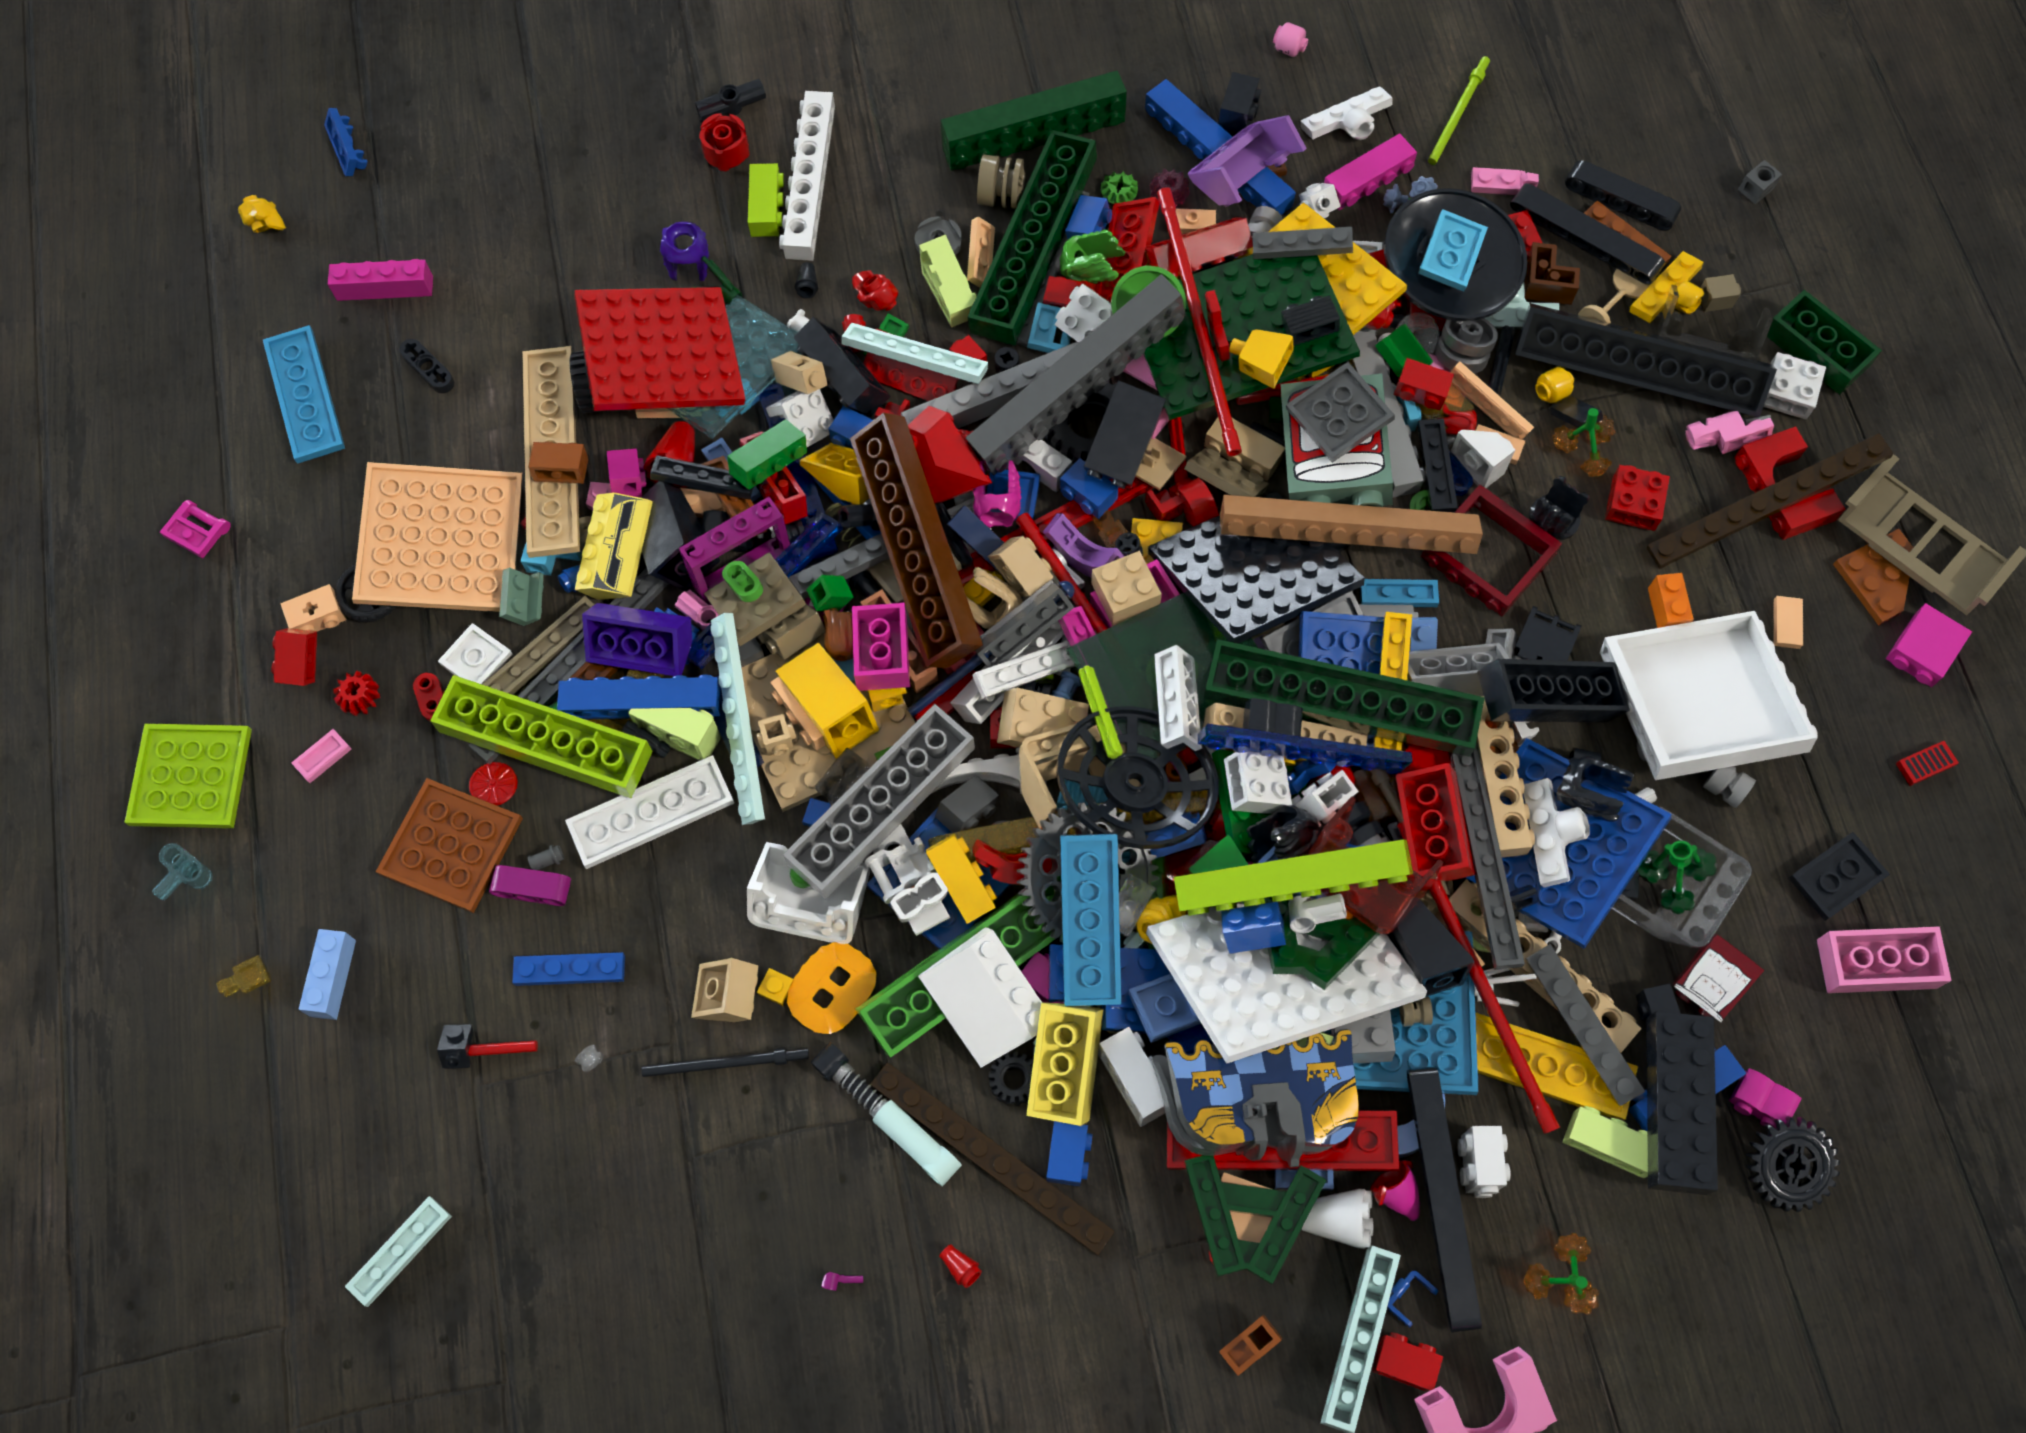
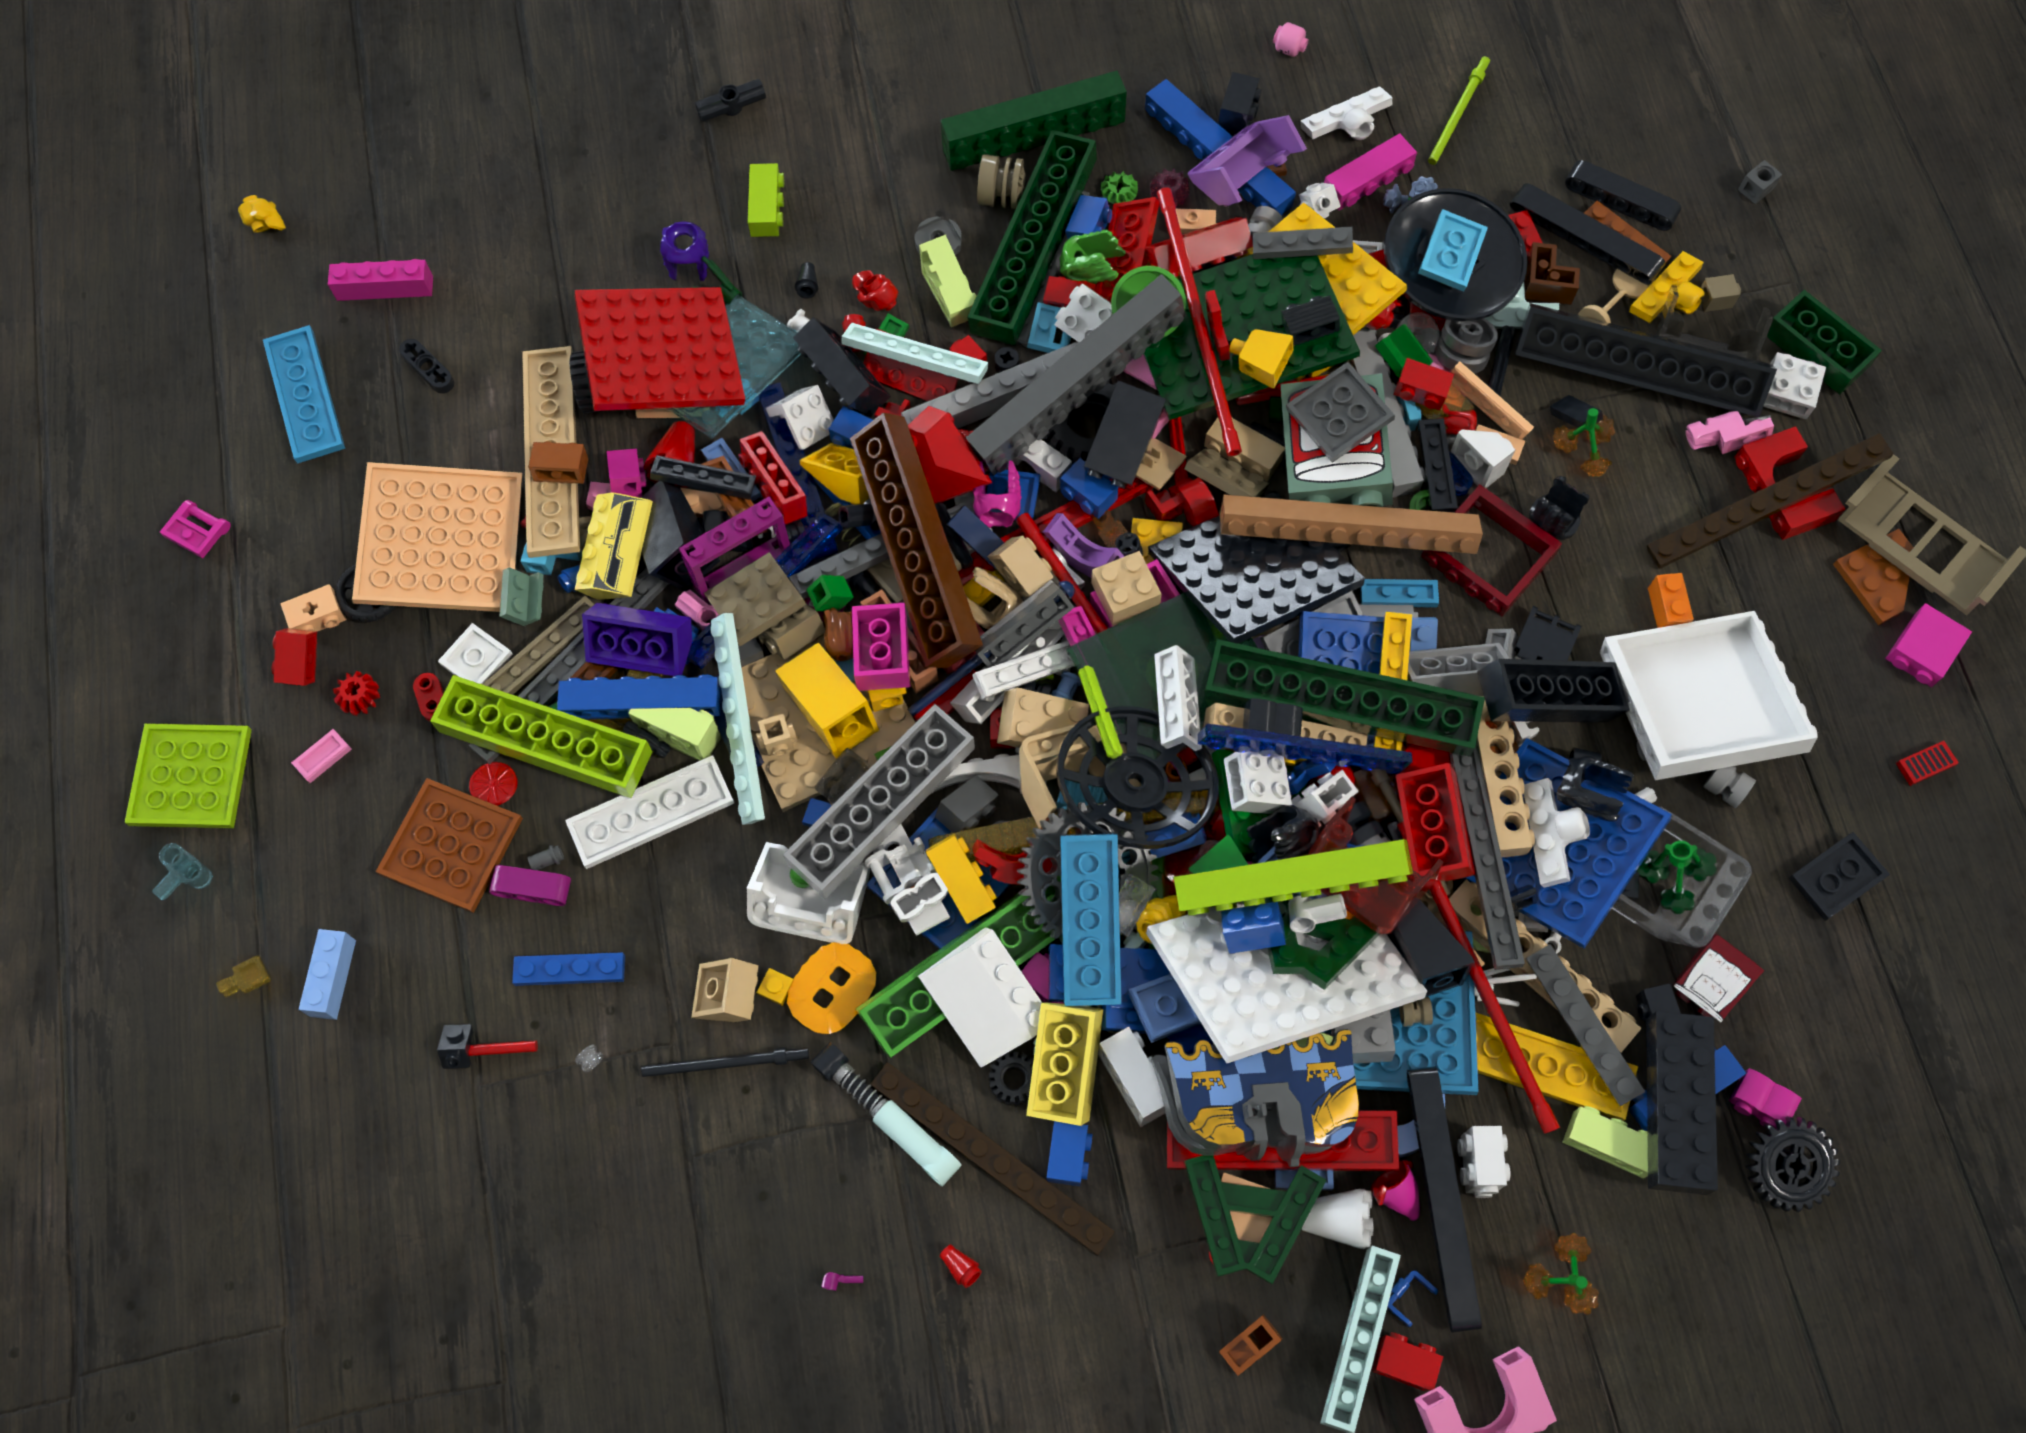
(342, 142): blue plate -> none
(398, 1251): light aqua plate -> none
(724, 141): red brick -> none
(742, 581): bright green plate -> none
(767, 454): brick -> none
(796, 714): light nougat plate -> none
(799, 372): tan brick -> none
(808, 176): white brick -> none
(980, 250): light nougat plate -> none
(1500, 180): bright pink hinge -> none
(1554, 385): yellow head -> none
(1637, 497): red brick -> none
(1788, 622): light nougat tile -> none
(1883, 959): bright pink brick -> none

